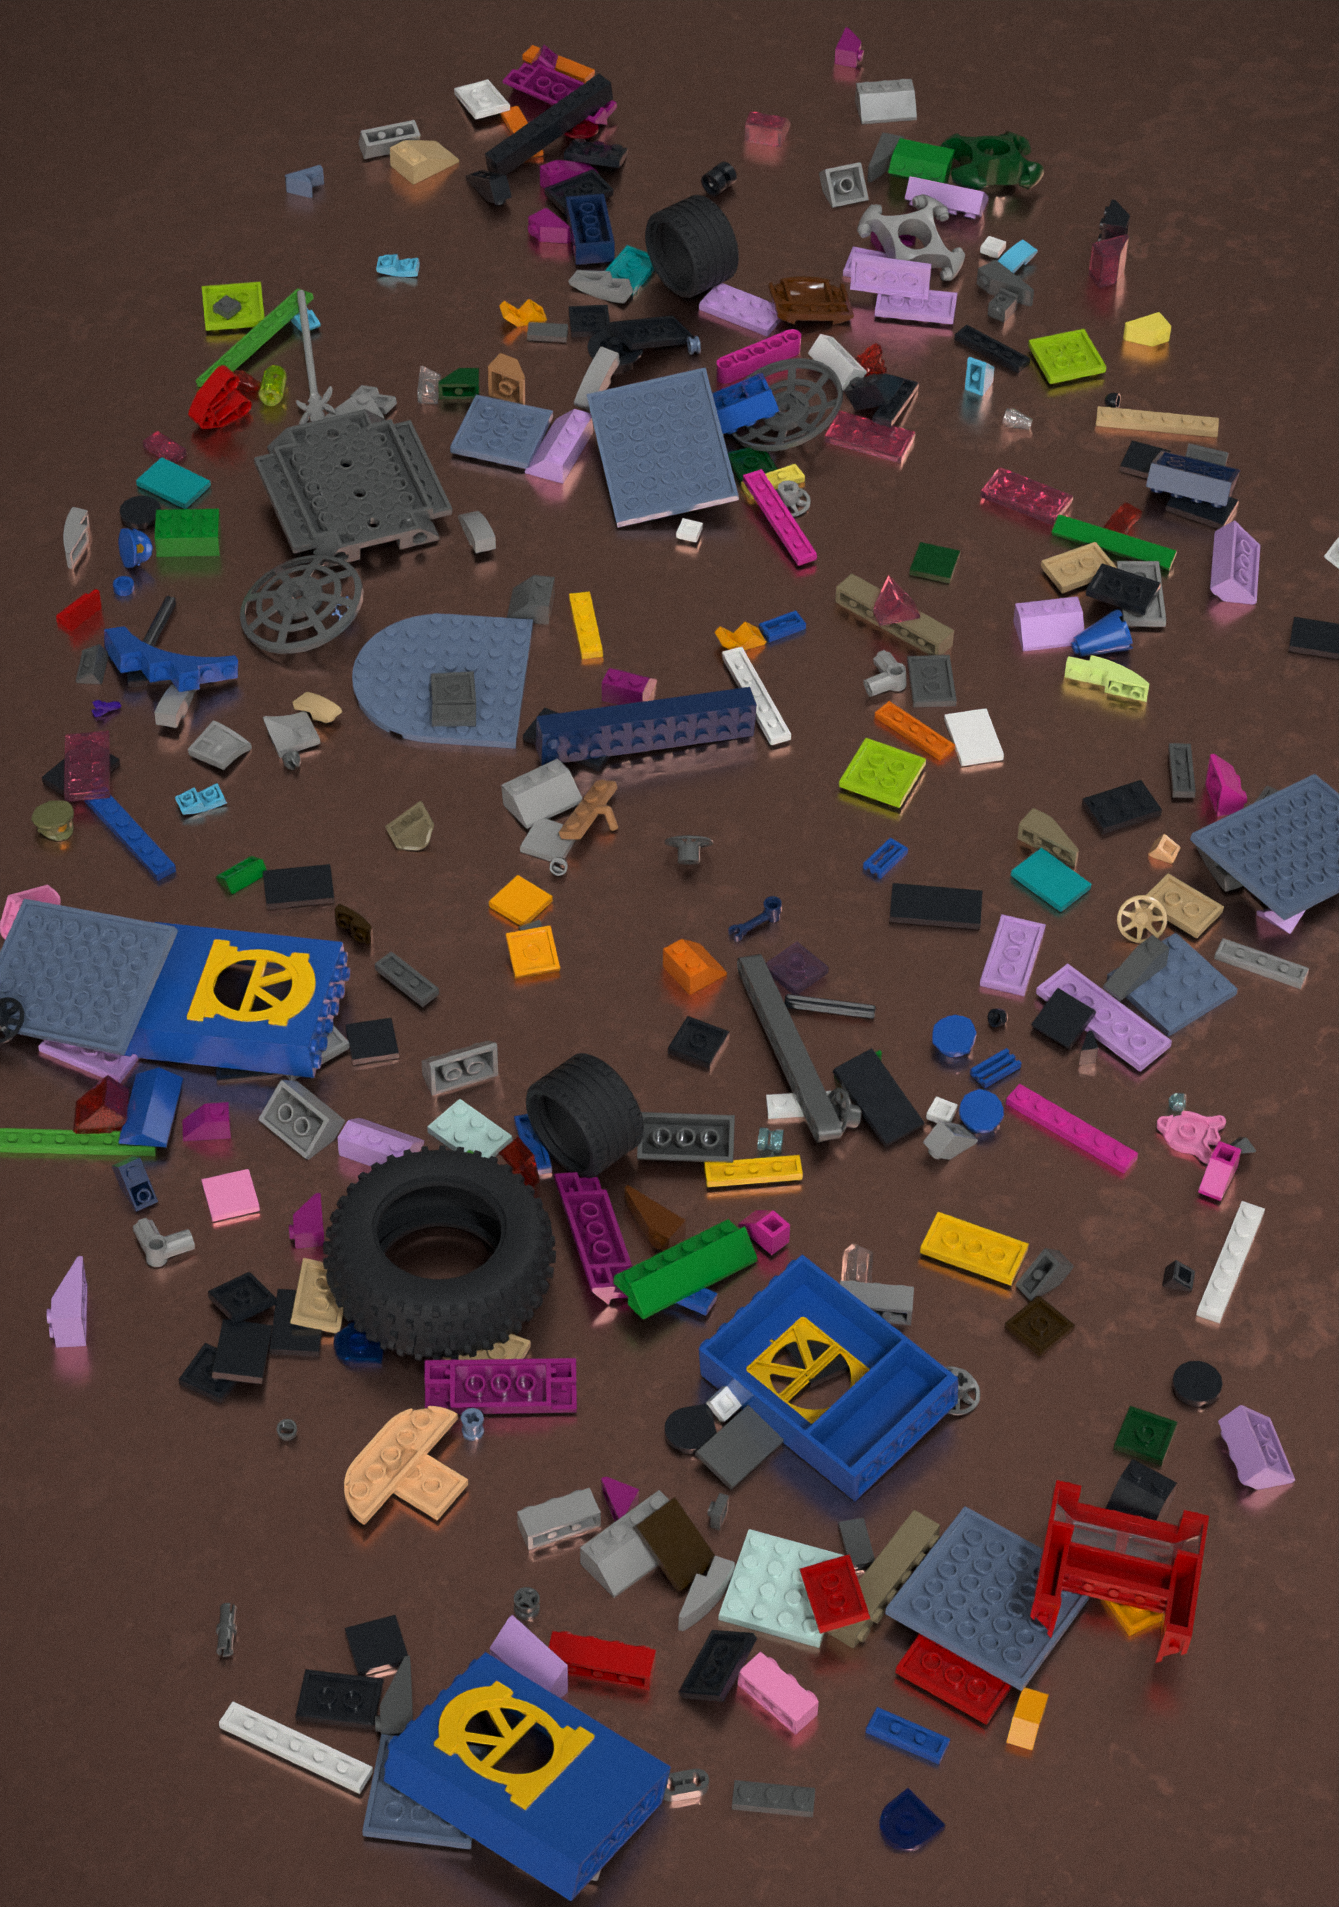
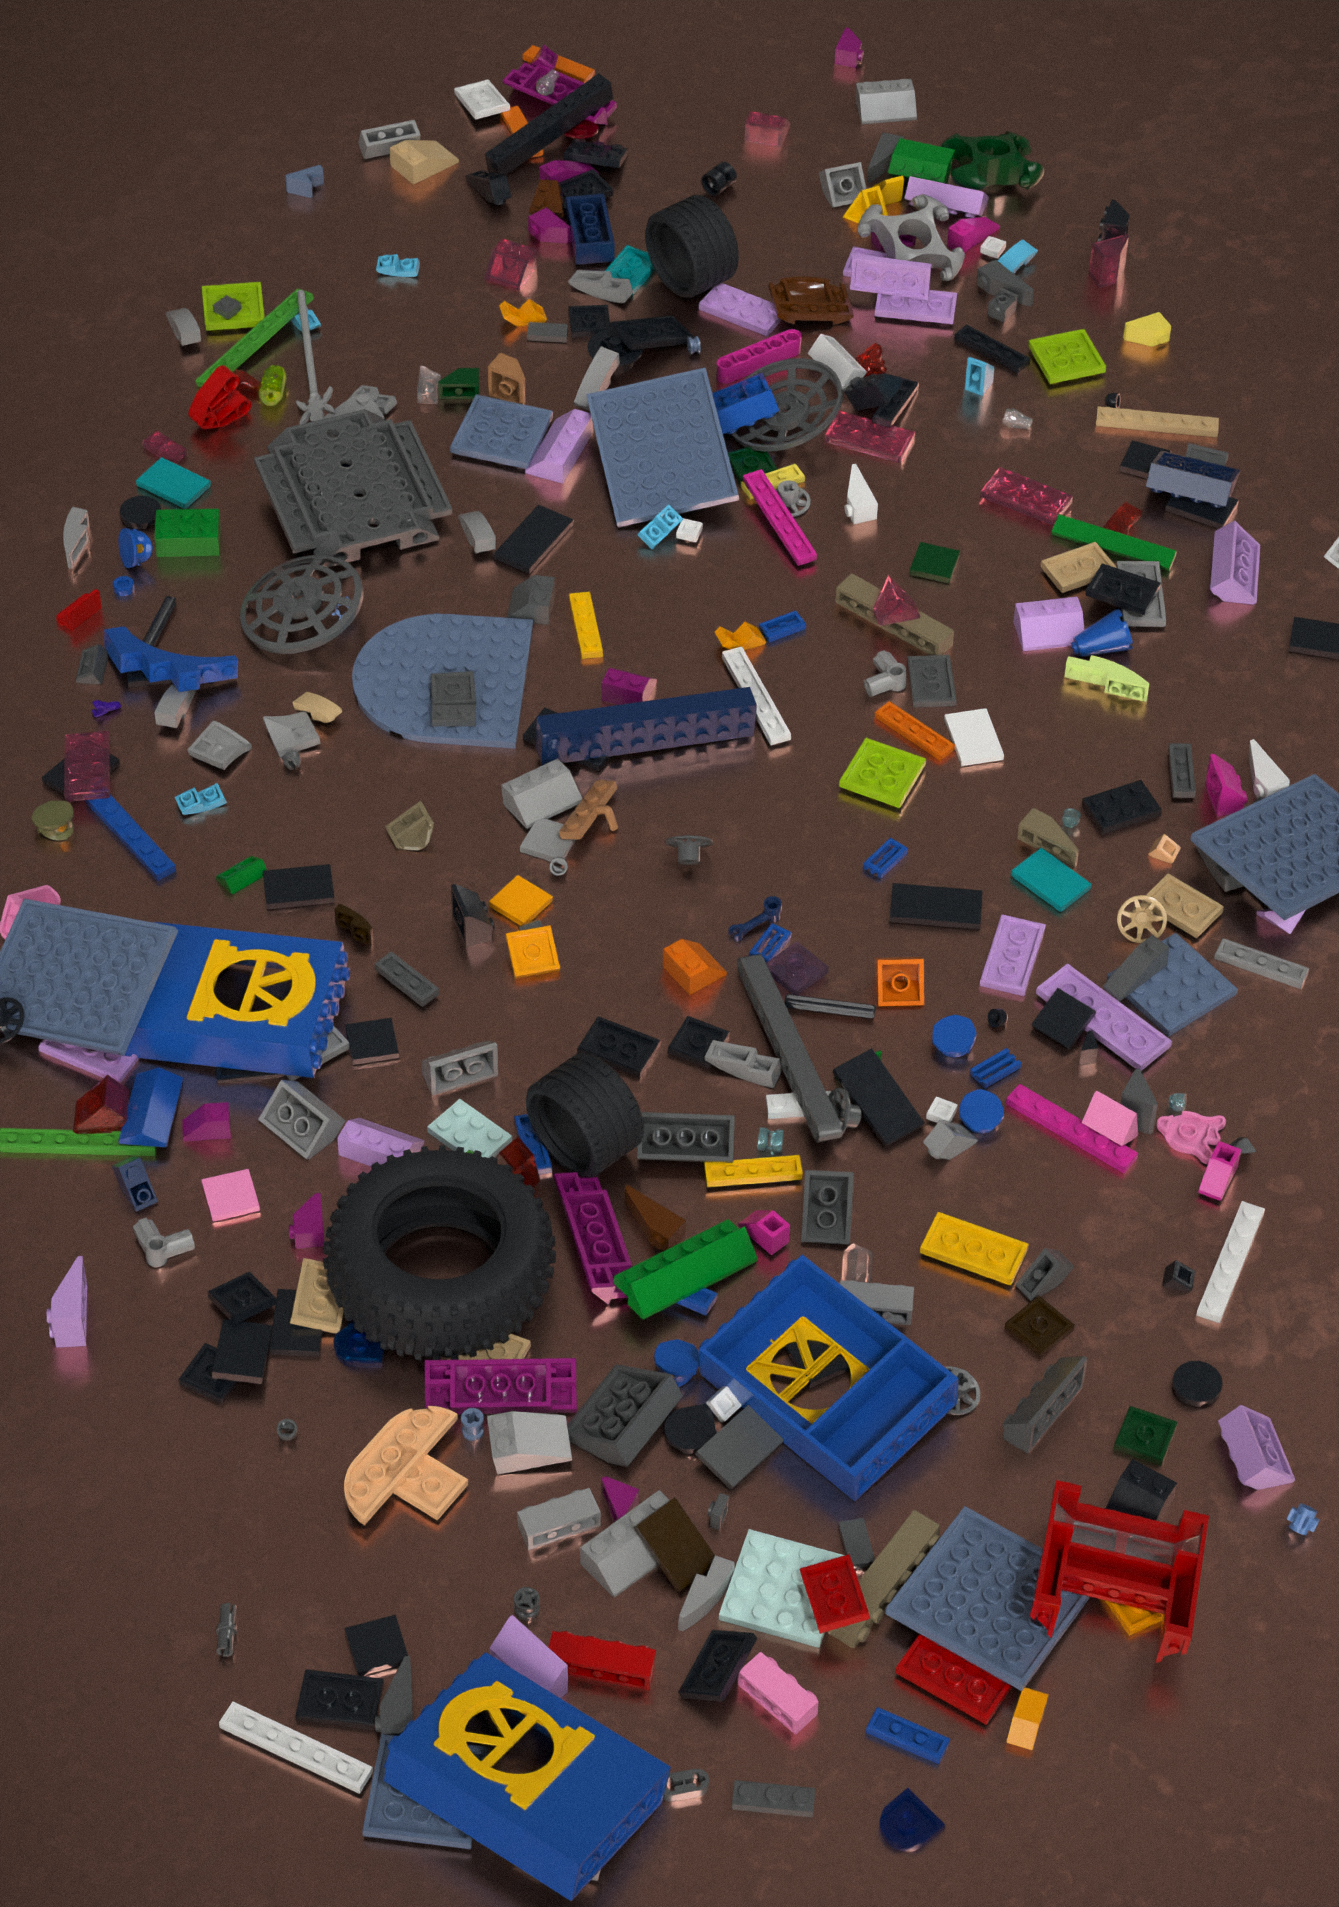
(184, 326): none -> light grey slope
(471, 916): none -> black slope
(511, 264): none -> clear pink slope
(528, 1440): none -> light grey slope
(533, 539): none -> black tile
(546, 84): none -> clear cone
(548, 196): none -> reddish brown wing
(619, 1046): none -> black tile
(623, 1413): none -> dark grey slope
(660, 526): none -> medium azure slope
(677, 1359): none -> blue hat
(744, 1063): none -> light grey slope
(778, 947): none -> blue tile
(827, 1207): none -> dark grey slope
(860, 501): none -> white slope
(863, 201): none -> yellow slope
(892, 189): none -> yellow slope
(899, 981): none -> orange slope
(969, 232): none -> dark pink slope
(1045, 1403): none -> dark grey slope
(1071, 817): none -> clear light blue hinge
(1111, 1119): none -> bright pink slope
(1140, 1100): none -> dark grey slope
(1265, 774): none -> white slope
(1303, 1519): none -> medium blue gear

